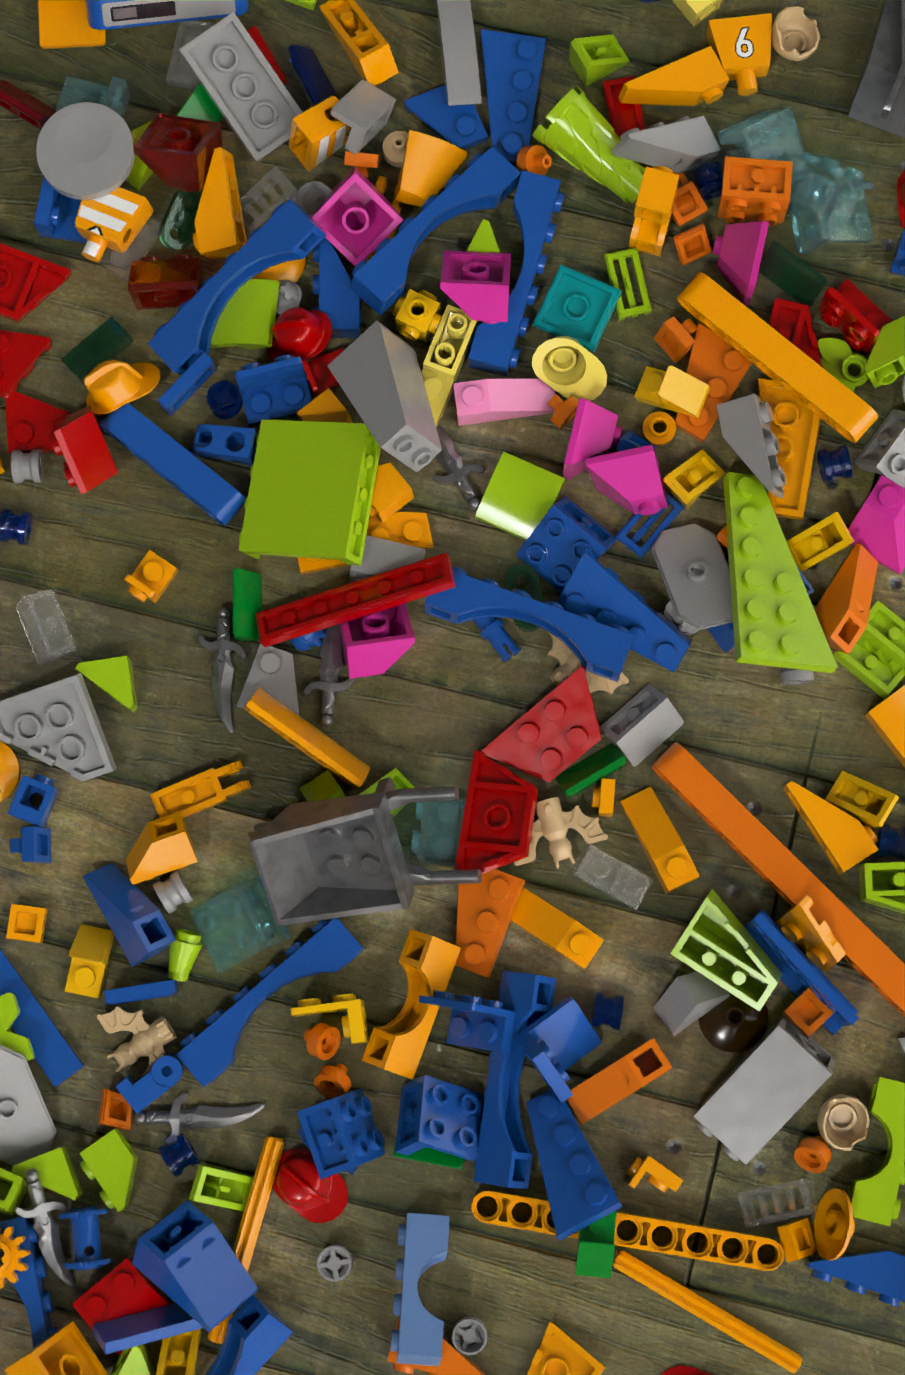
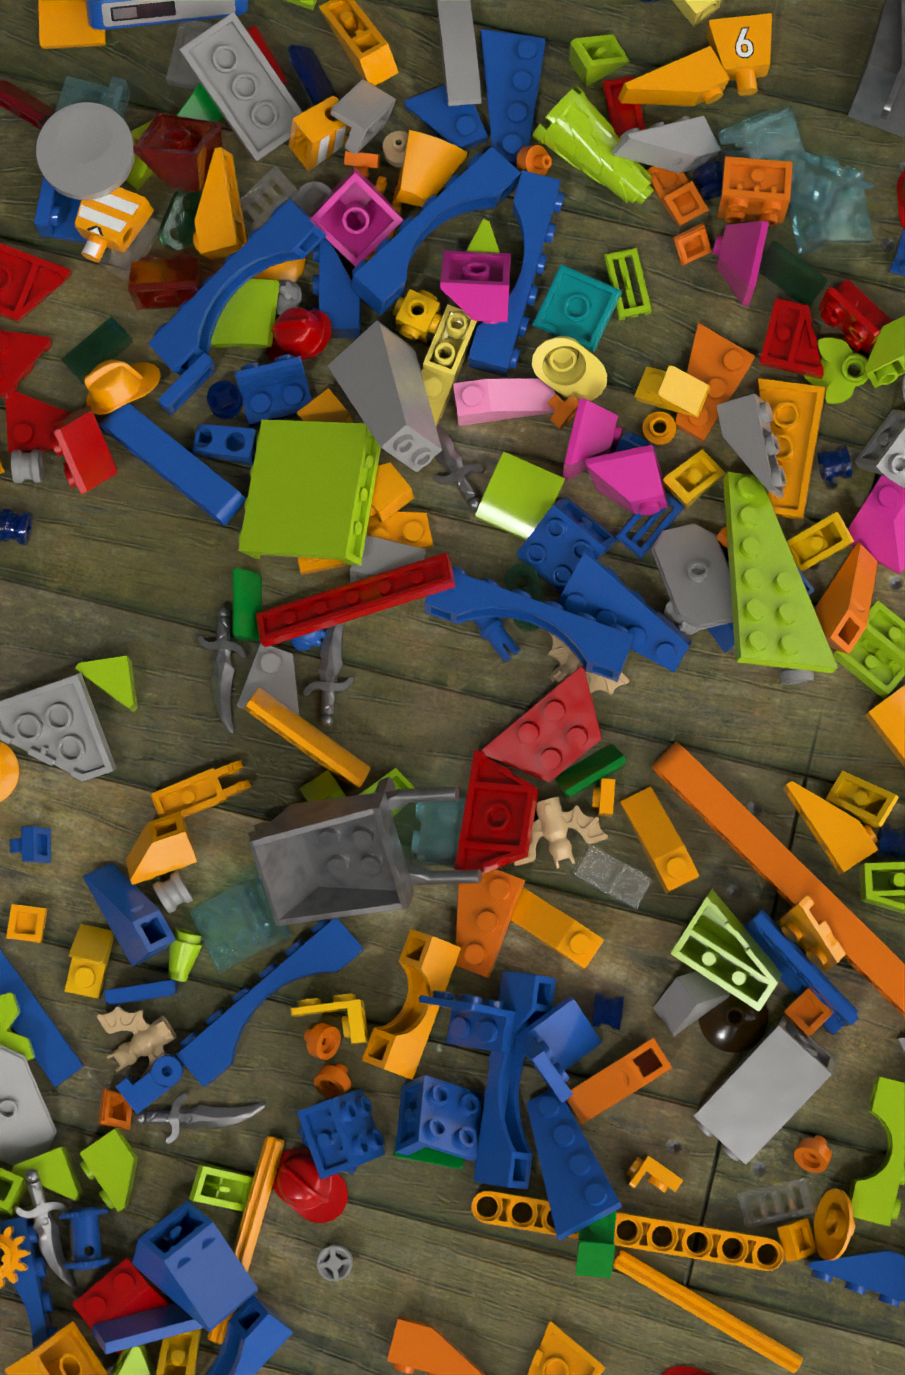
(22, 803): blue brick -> none
(45, 626): clear slope -> none
(150, 578): light orange bracket -> none
(179, 1155): clear blue wheel -> none
(319, 374): red bracket -> none
(376, 641): dark pink slope -> none
(419, 1332): medium blue arch -> none
(467, 1340): light grey wheel -> none
(642, 724): light grey panel -> none
(653, 210): light orange arch -> none
(676, 337): orange tile -> none
(777, 357): light orange beam -> none
(794, 34): tan hair -> none
(843, 1121): tan hair -> none

